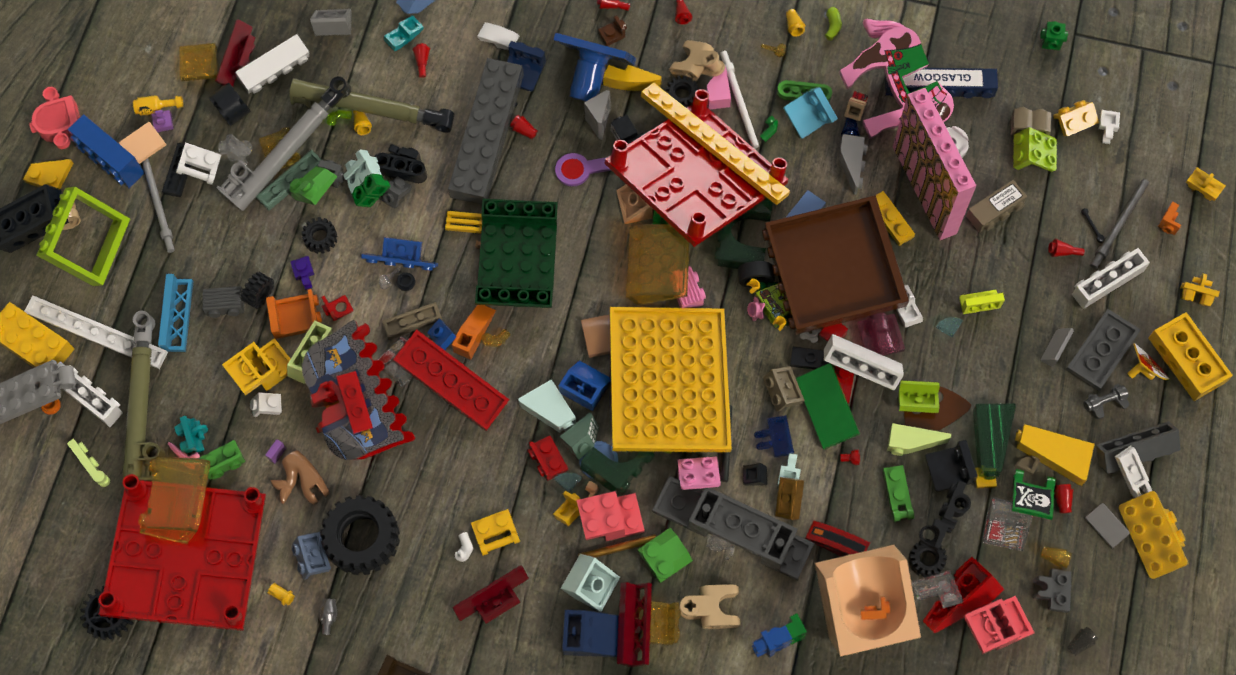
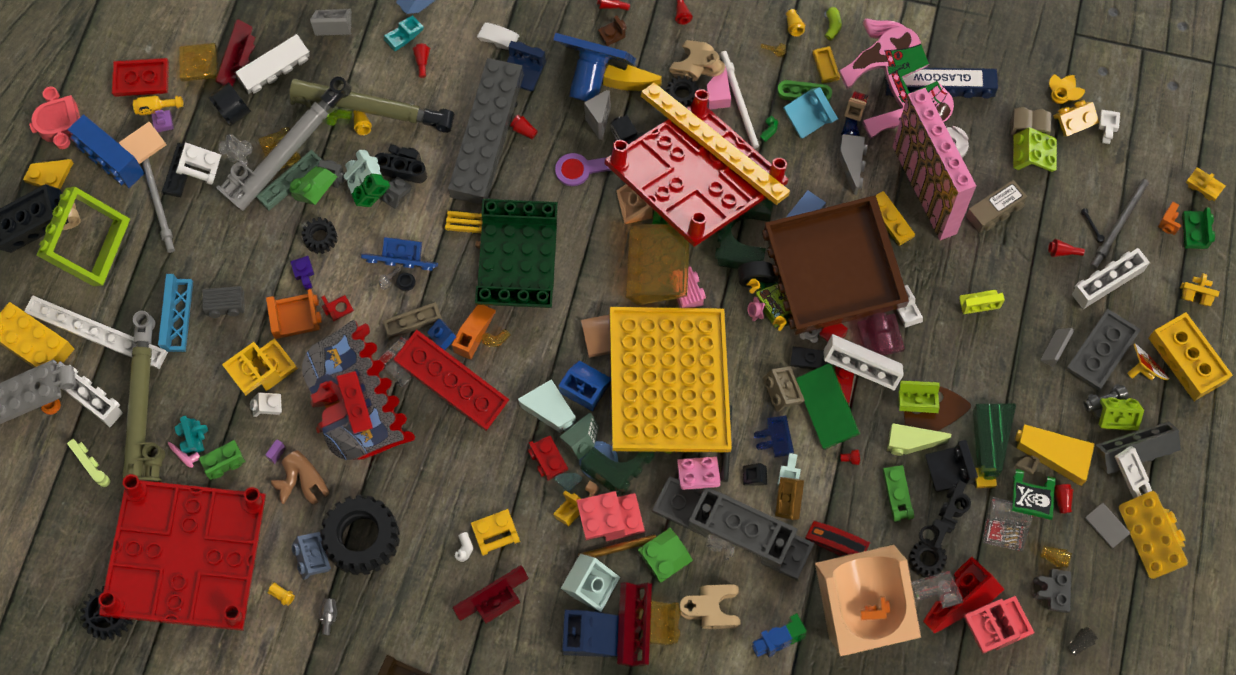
(140, 77): none -> red plate
(175, 498): clear yellow windscreen -> none
(257, 290): black tyre -> none
(315, 334): yellowish green brick -> none
(826, 65): none -> yellow tile
(949, 325): clear light blue tile -> none
(1053, 35): green brick -> none
(1066, 88): none -> yellow plate
(1120, 414): none -> lime bracket
(1198, 229): none -> green bracket

